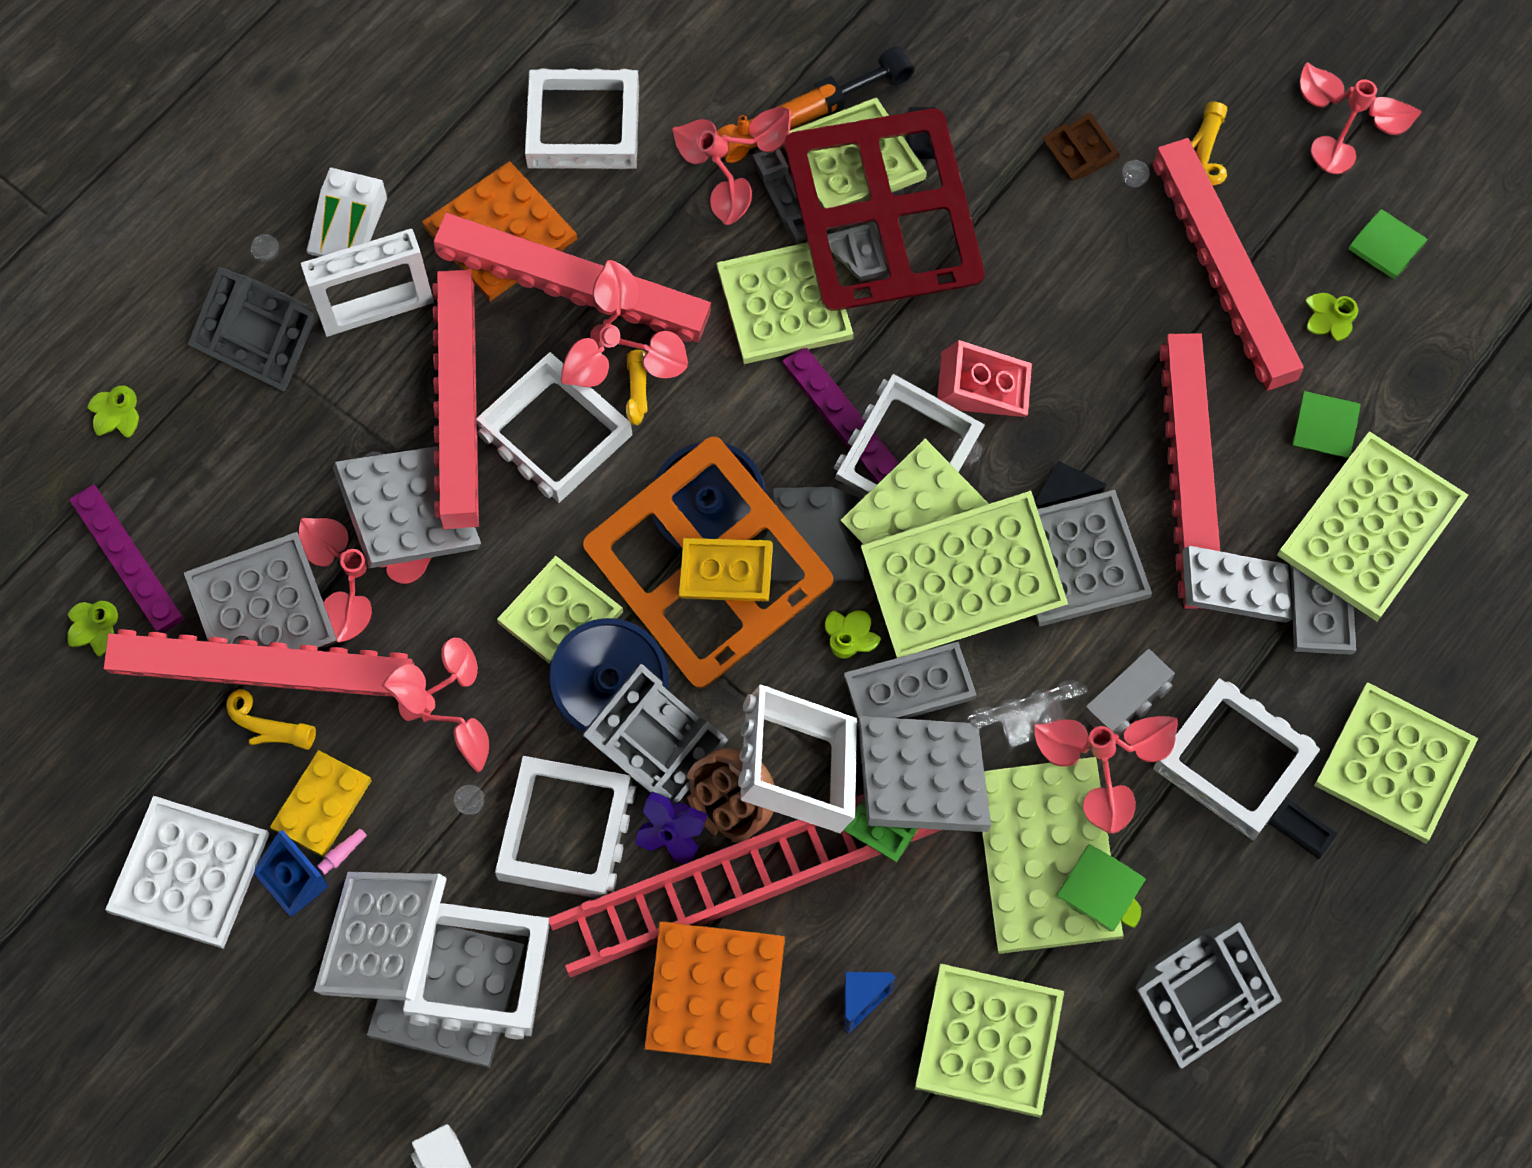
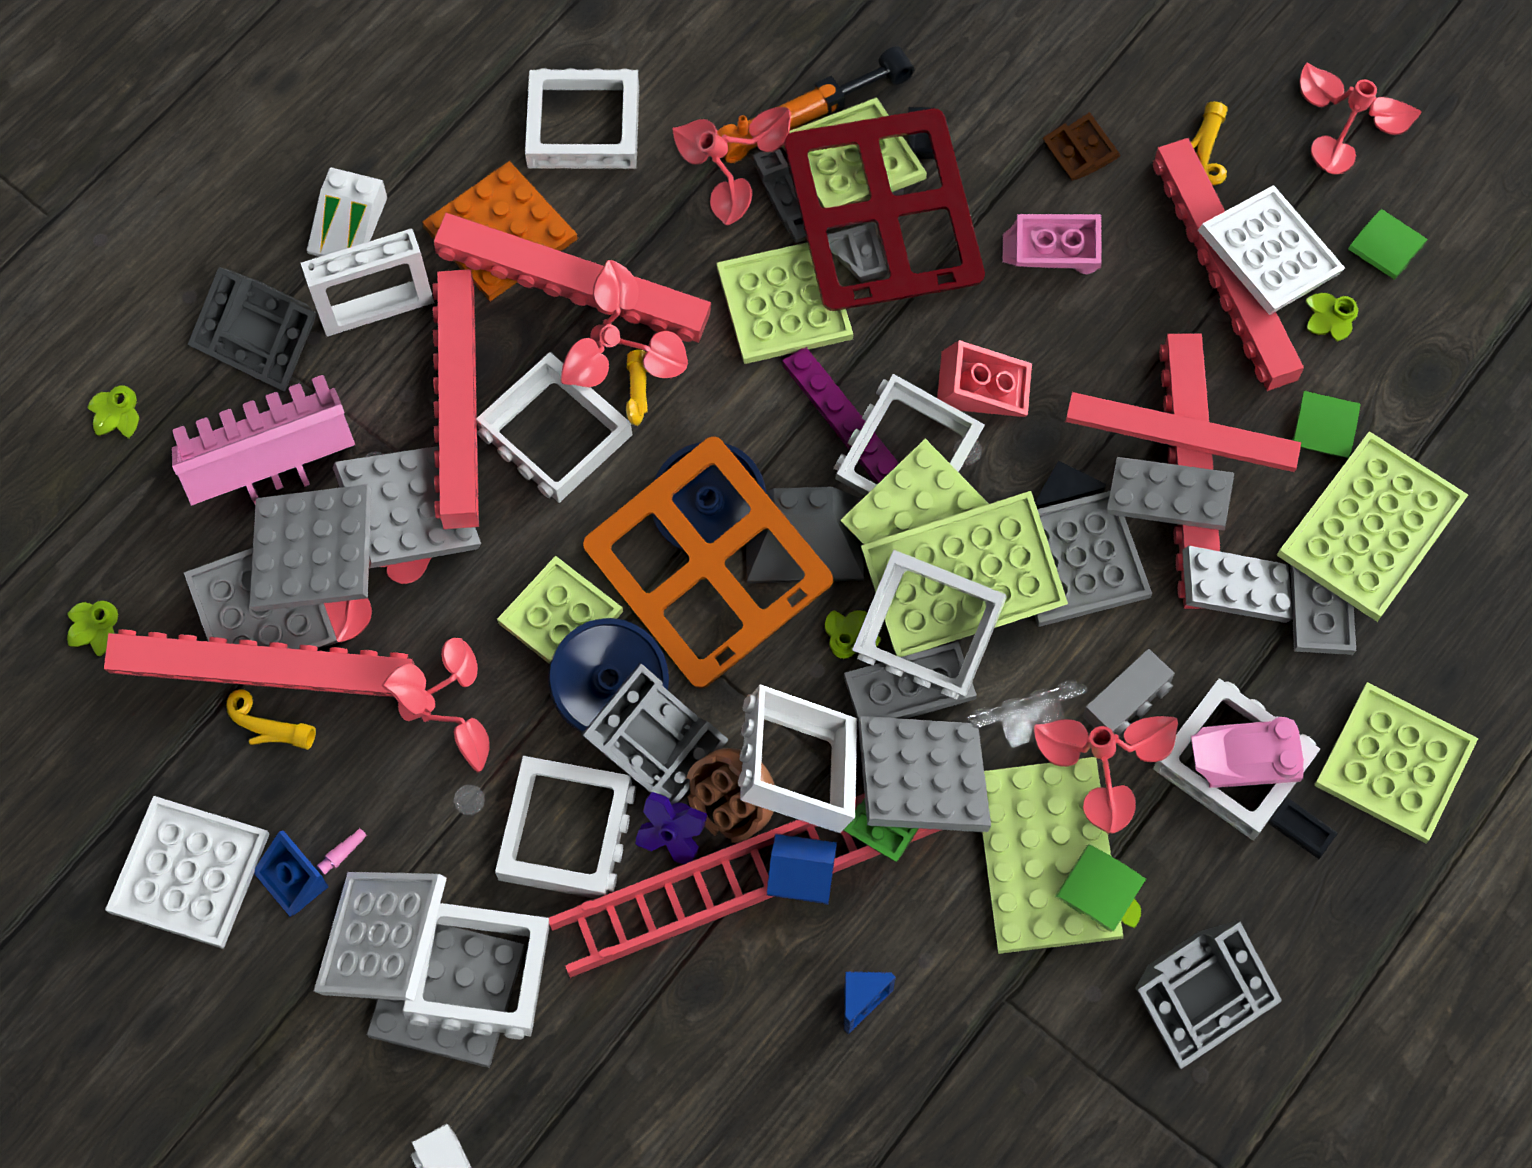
(126, 559): magenta plate -> none
(261, 443): none -> bright pink piece
(265, 247): clear plate -> none
(311, 548): none -> light grey plate
(321, 803): yellow plate -> none
(715, 992): orange plate -> none
(726, 569): yellow plate -> none
(801, 869): none -> blue slope
(865, 642): none -> white piece
(990, 1040): yellowish green plate -> none
(1054, 241): none -> bright pink slope
(1135, 173): clear plate -> none
(1170, 493): none -> light grey plate
(1183, 432): none -> coral tile
(1249, 753): none -> bright pink slope
(1271, 249): none -> white plate

